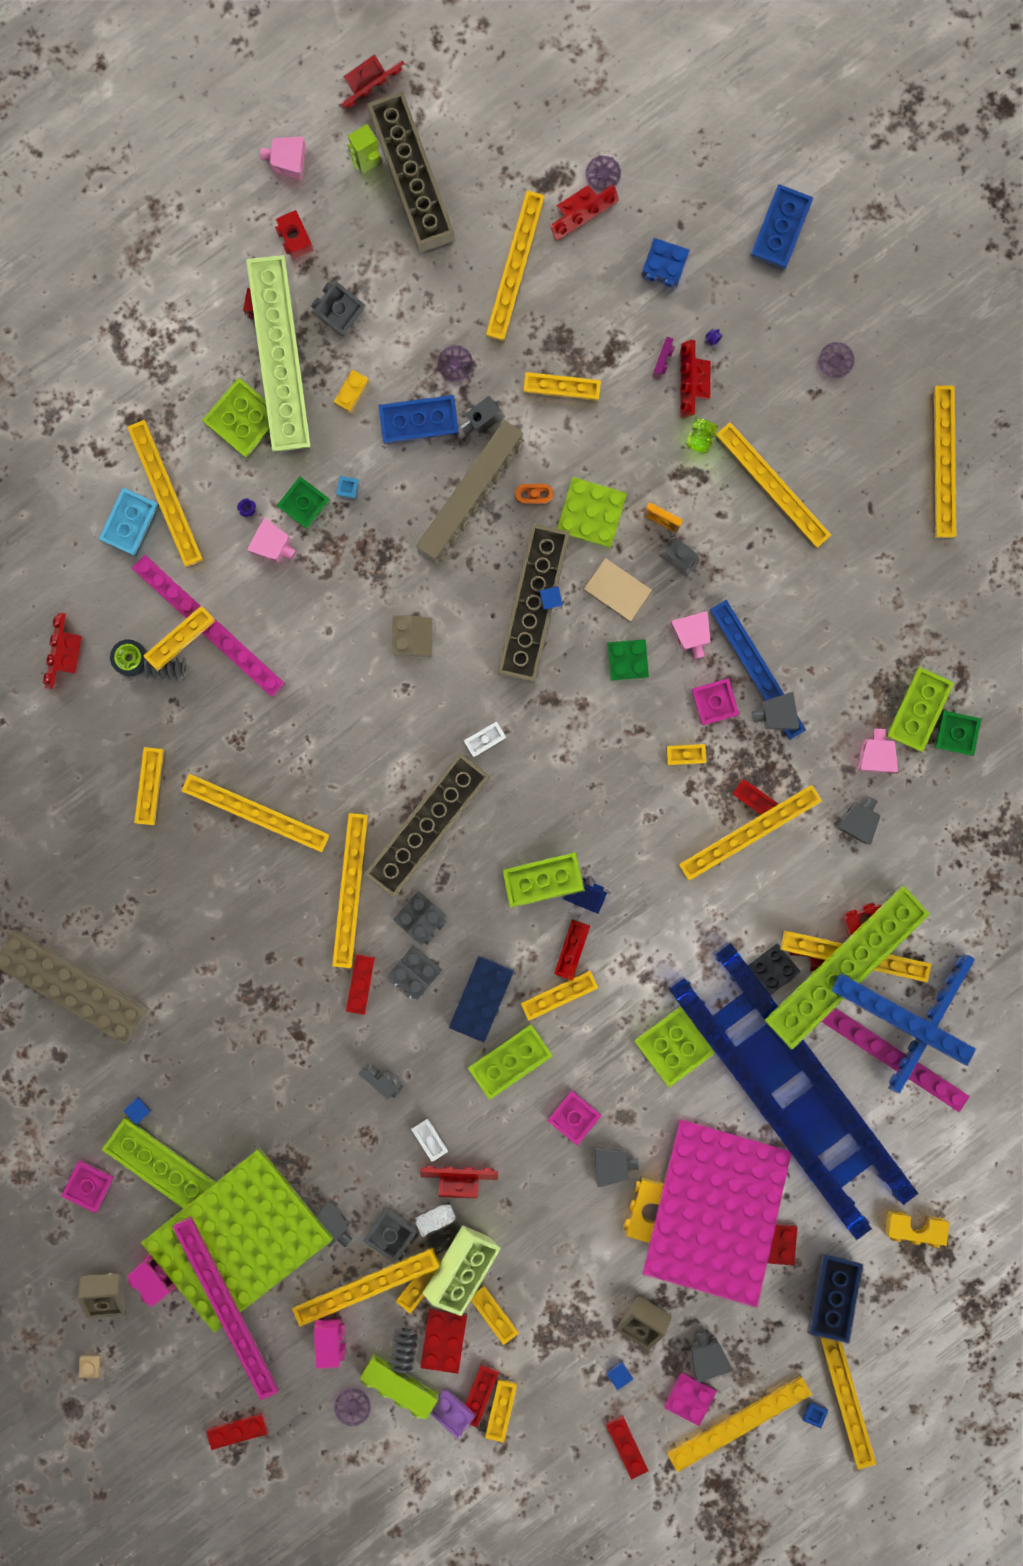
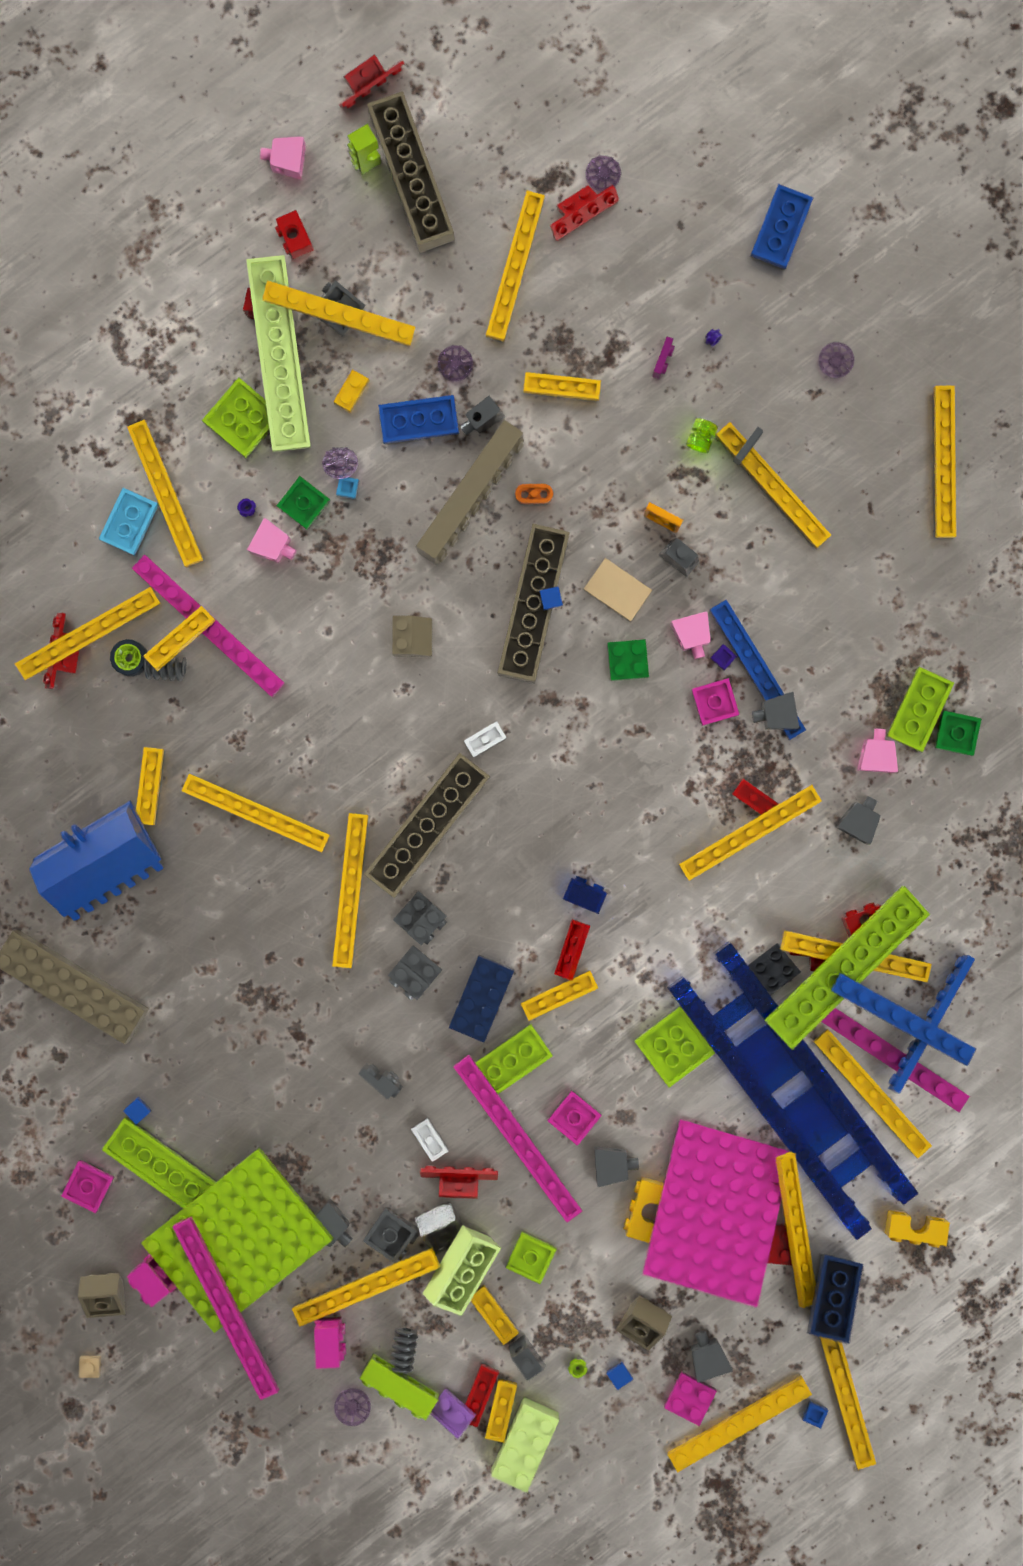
(87, 633): none -> yellow plate
(95, 861): none -> blue piece
(237, 1431): red plate -> none
(338, 313): none -> yellow plate
(340, 462): none -> clear purple wheel
(360, 984): red plate -> none
(412, 1294): yellow plate -> none
(443, 1341): red plate -> none
(517, 1138): none -> dark pink plate
(525, 1444): none -> yellowish green brick
(527, 1358): none -> dark grey torso
(531, 1257): none -> lime tile
(543, 880): lime plate -> none
(577, 1373): none -> lime plate
(592, 512): lime plate -> none
(627, 1447): red plate -> none
(665, 263): blue plate -> none
(686, 754): yellow plate -> none
(694, 378): red bracket -> none
(723, 657): none -> dark purple tile
(748, 446): none -> dark grey tile
(796, 1228): none -> yellow plate
(872, 1093): none -> yellow plate

